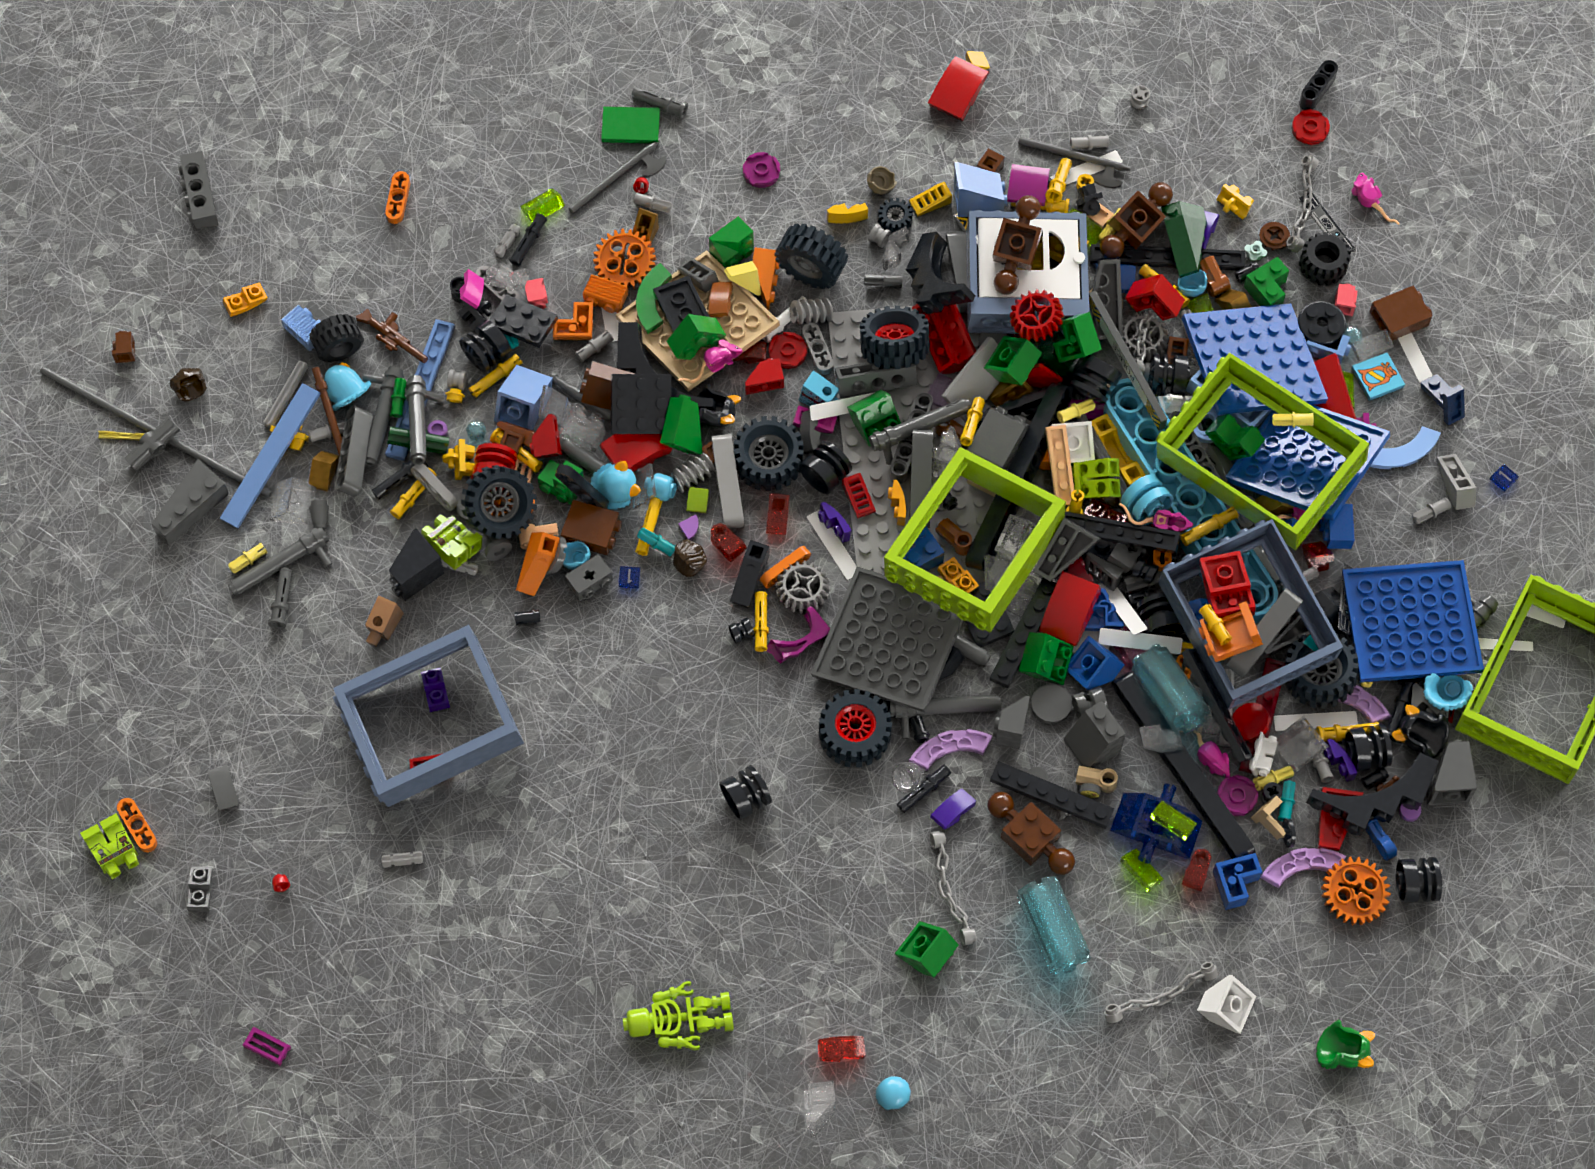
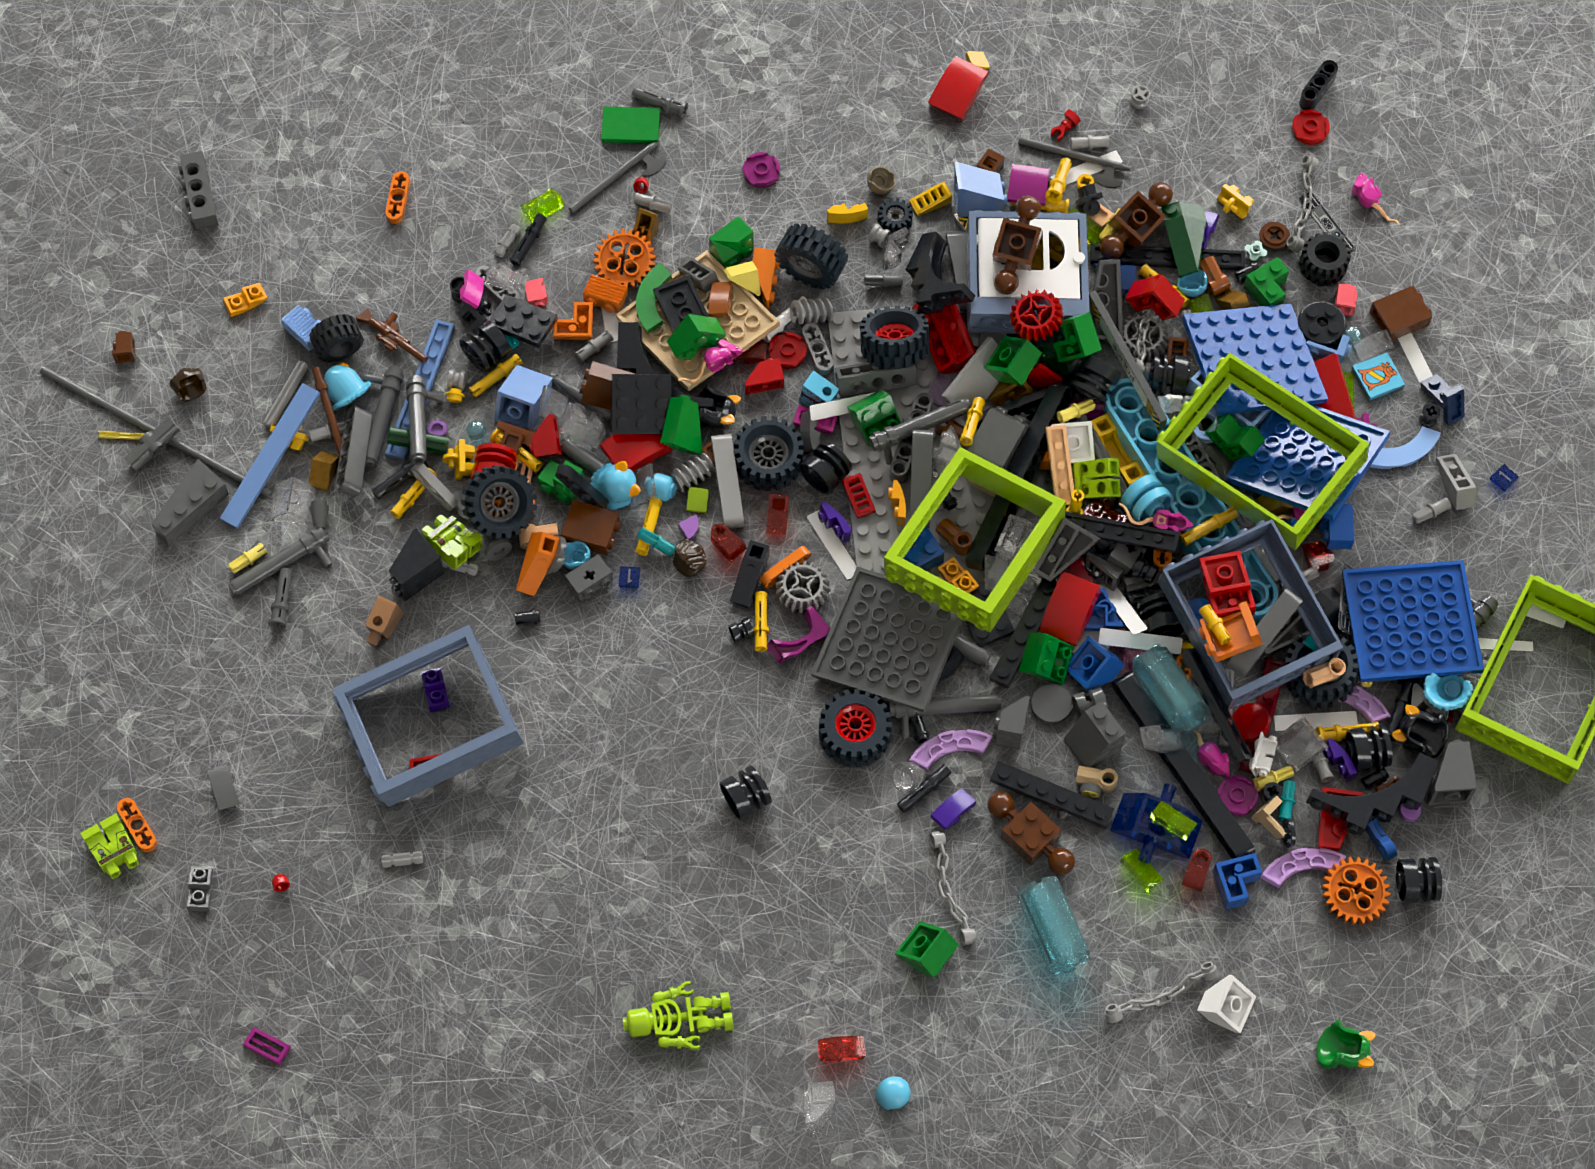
(398, 398): green axle -> none
(1071, 119): none -> red piece
(1293, 419): light yellow axle -> none
(1324, 673): none -> light nougat piece
(1426, 411): none -> black bush

